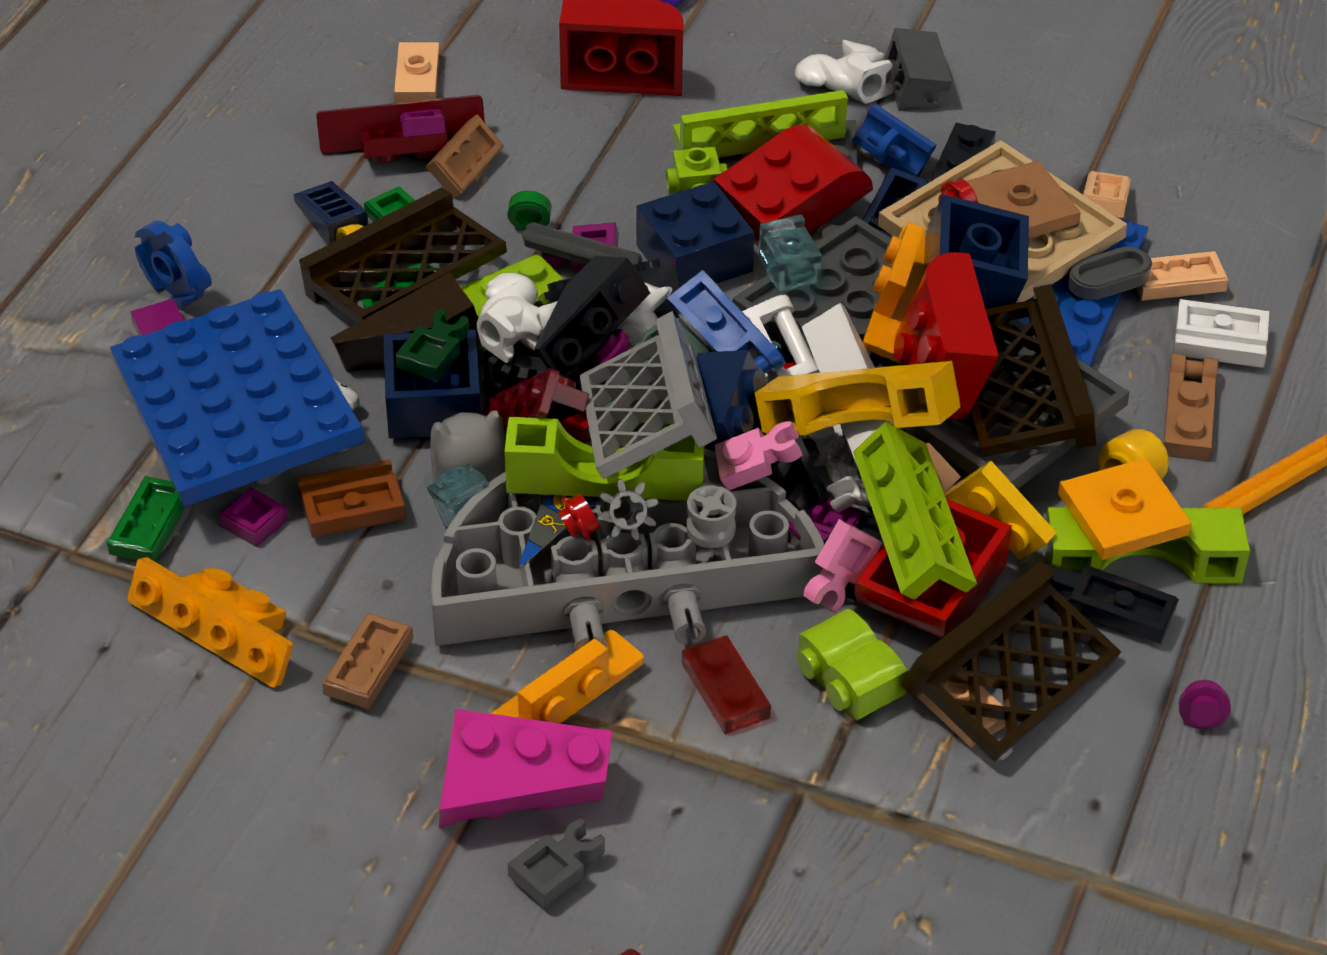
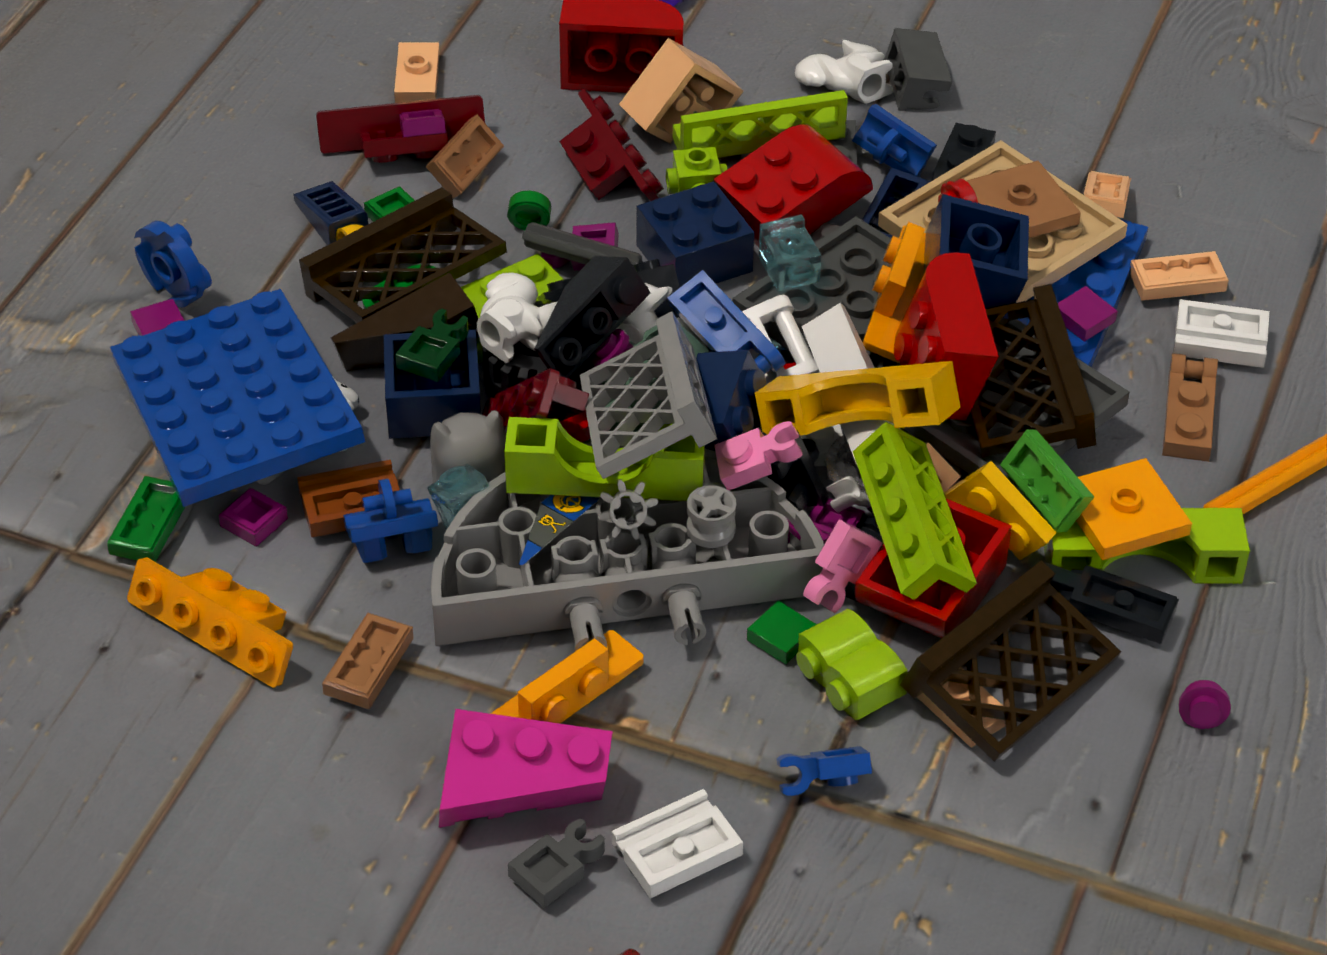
(391, 515): none -> blue hips
(578, 517): red plate -> none
(601, 152): none -> dark red bracket
(677, 85): none -> light nougat brick
(677, 843): none -> white plate
(726, 684): clear red plate -> none
(779, 631): none -> green tile
(836, 765): none -> blue plate
(1046, 481): none -> bright green plate
(1086, 313): none -> magenta tile
(1109, 273): dark grey tile -> none
(1133, 446): yellow head -> none

